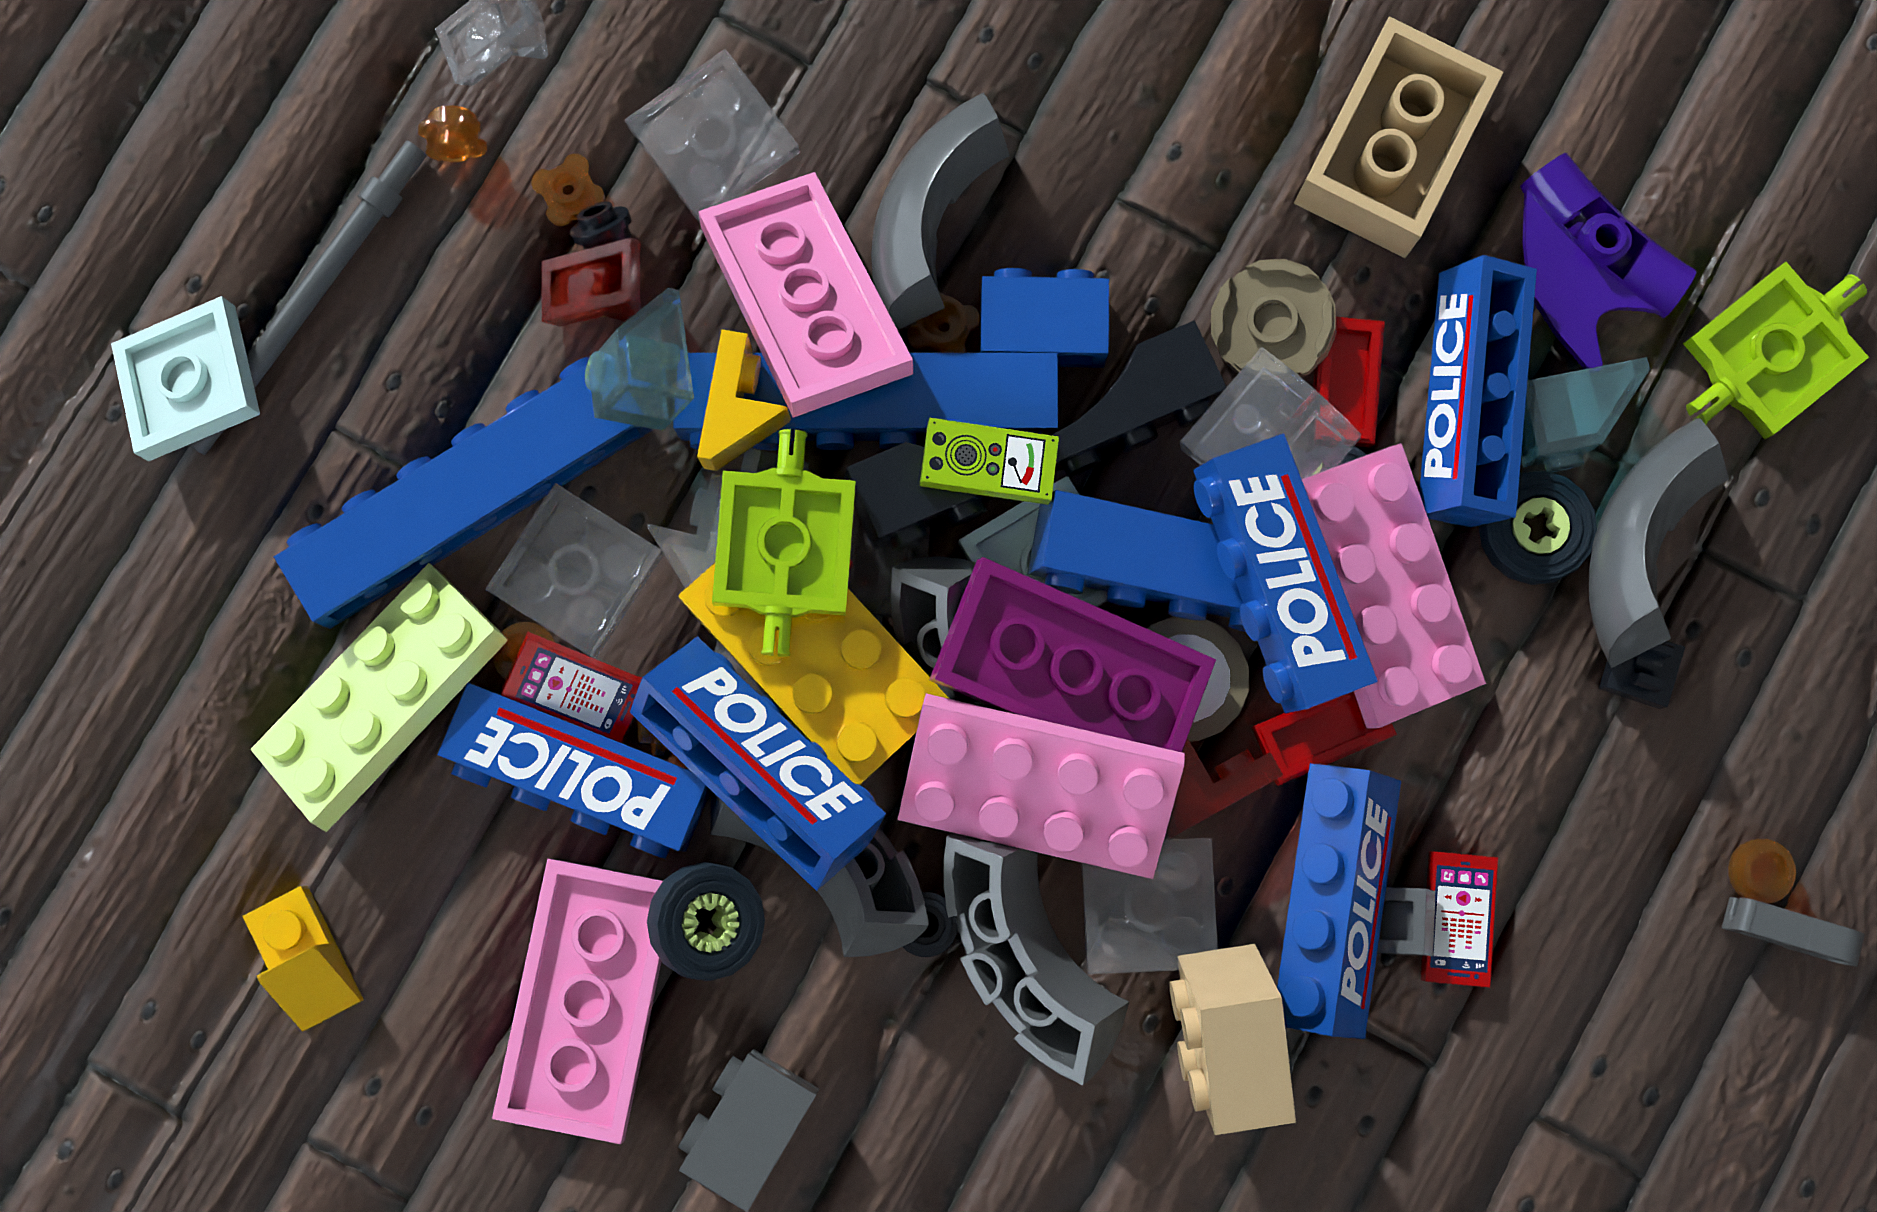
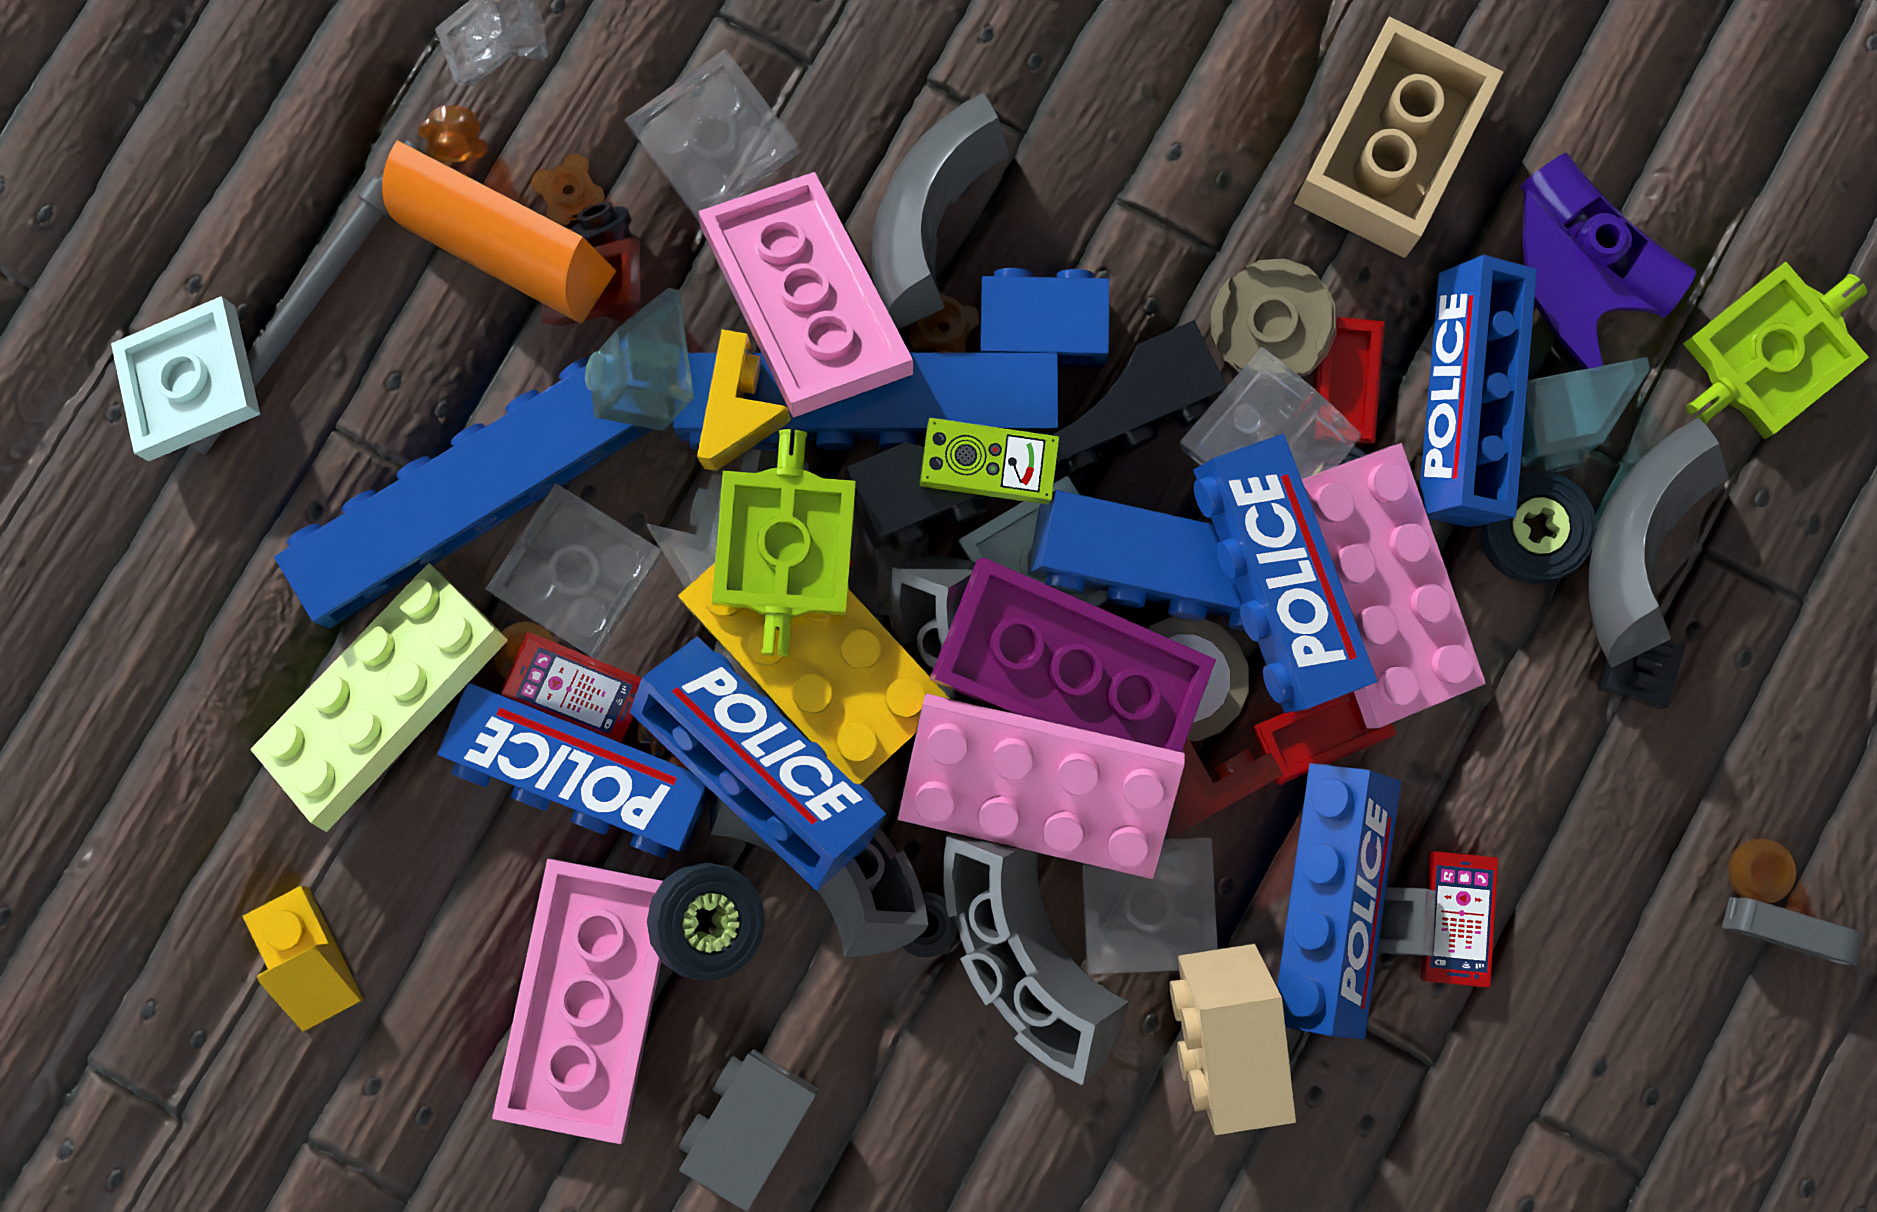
(494, 233): none -> orange brick

